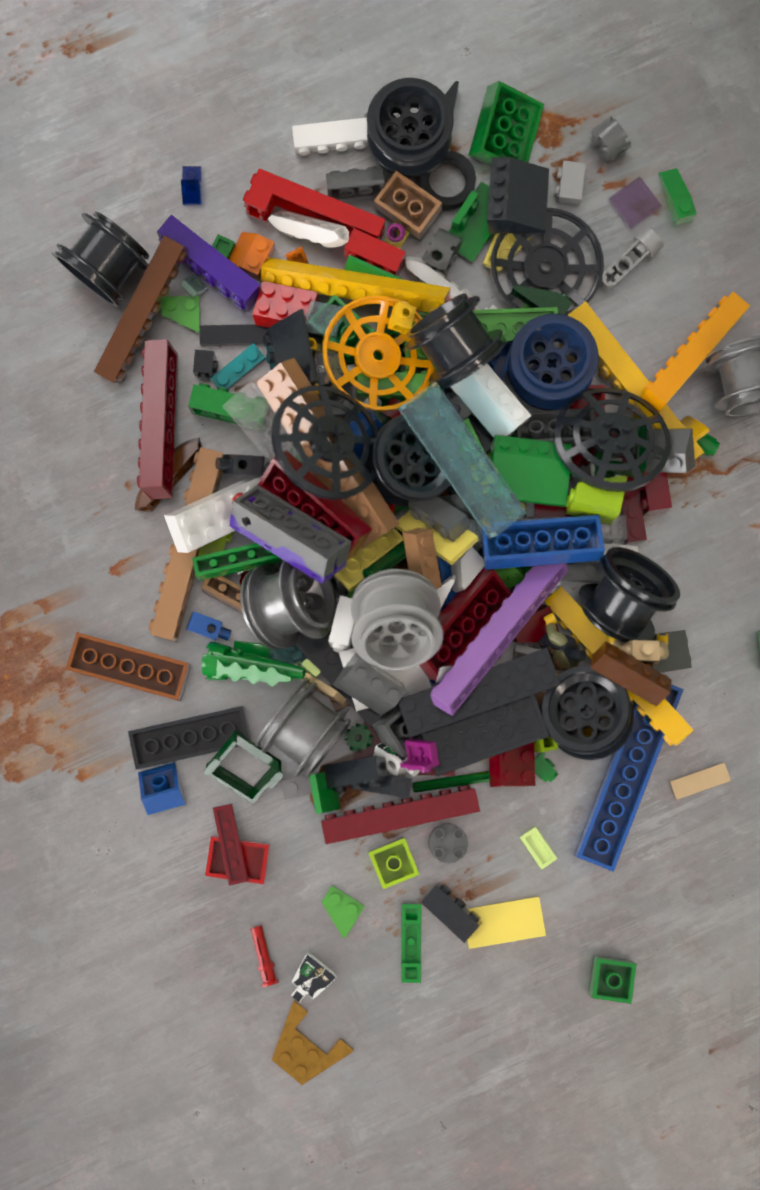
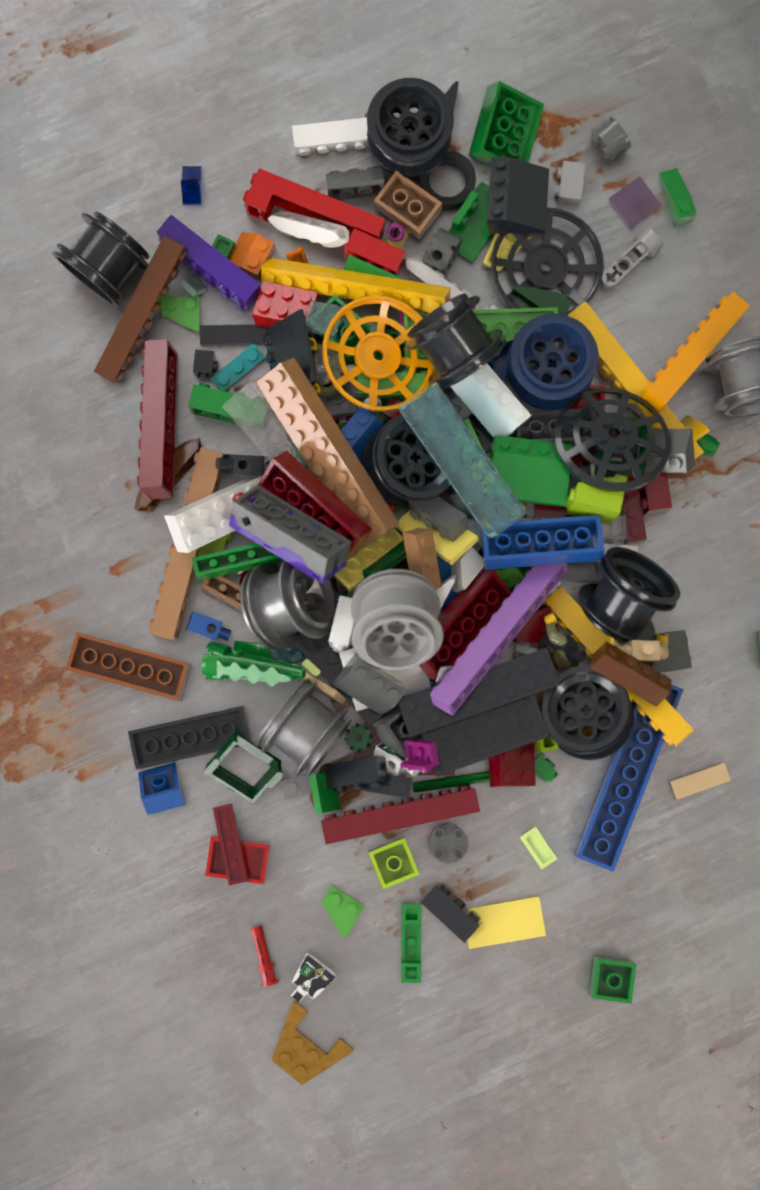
(321, 446): black dish -> none
(402, 317): yellow brick -> none

